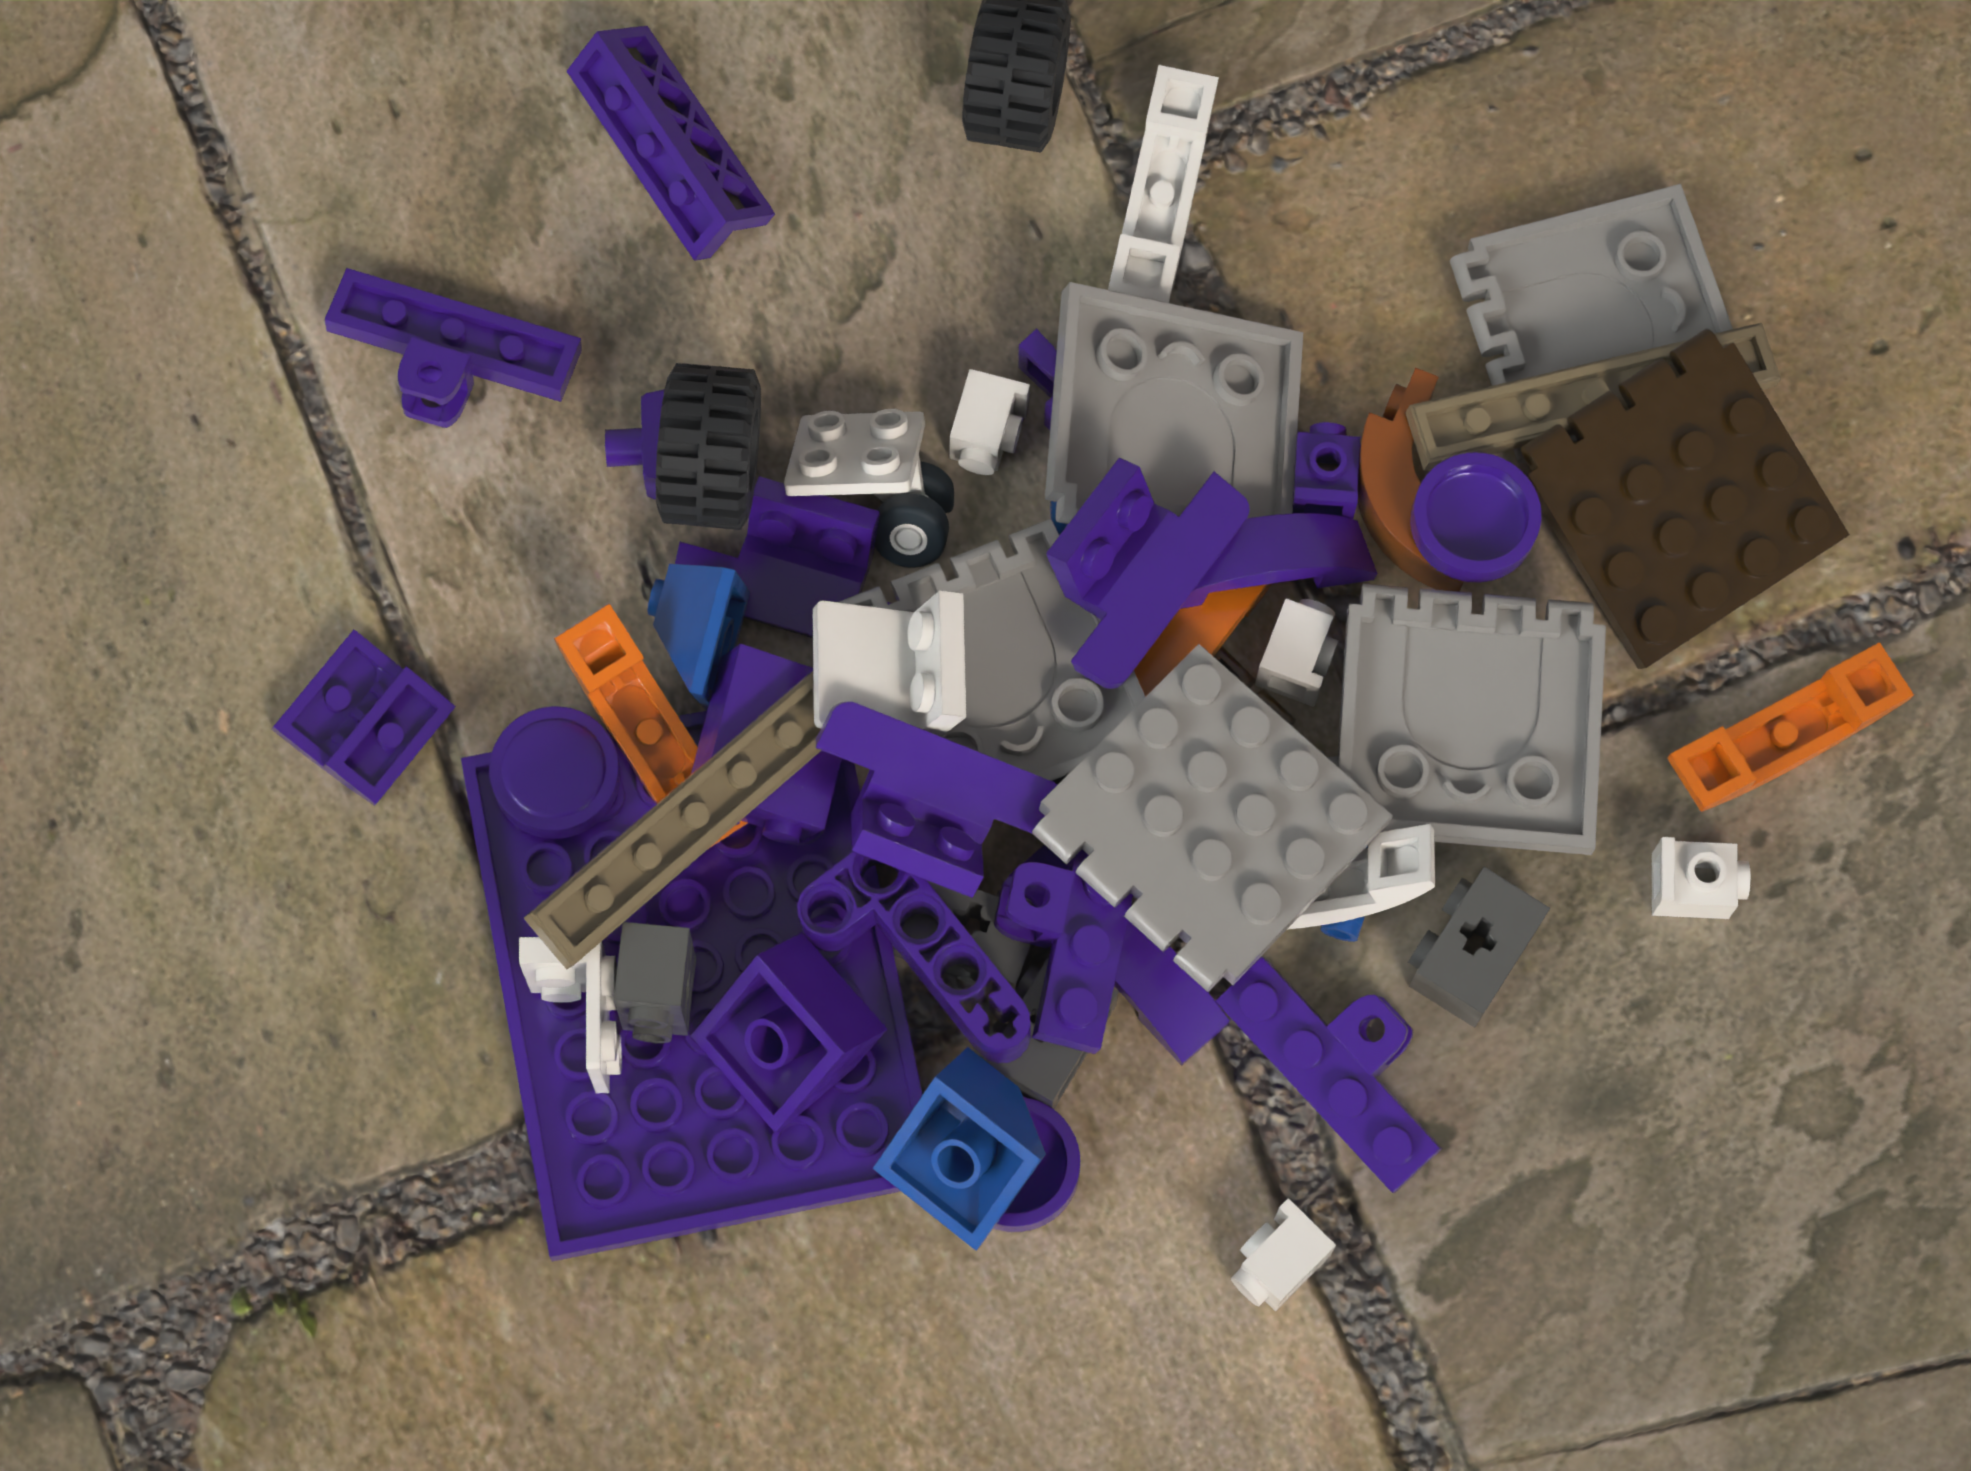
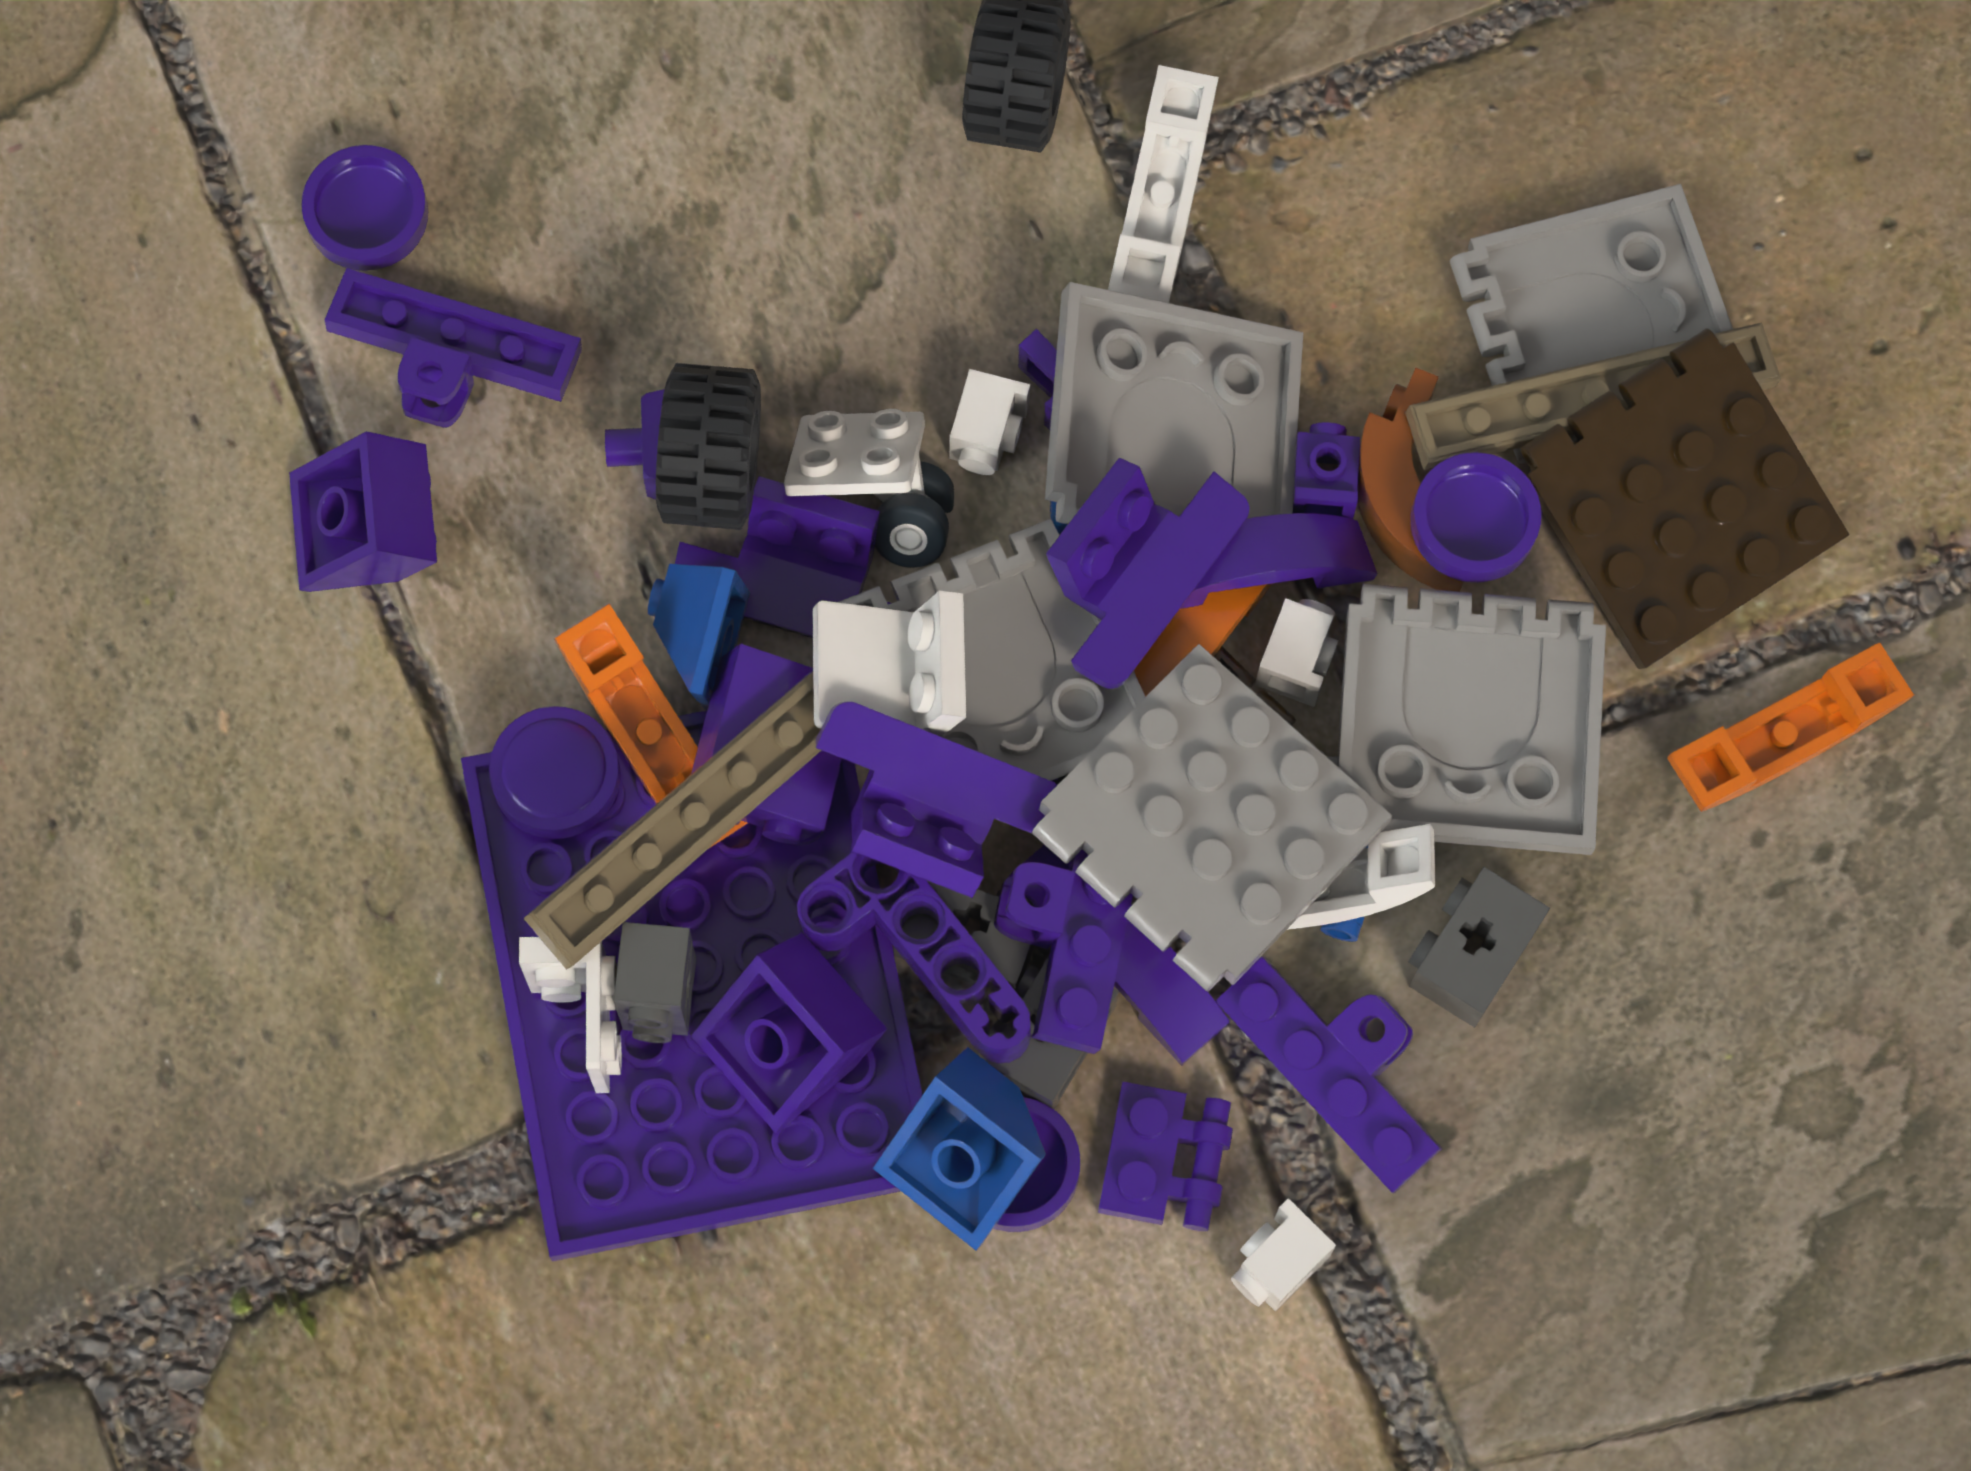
(363, 514): none -> dark purple slope
(363, 718): dark purple slope -> none
(365, 207): none -> dark purple piece
(658, 139): dark purple fence -> none
(1144, 1153): none -> dark purple plate
(1680, 892): white brick -> none

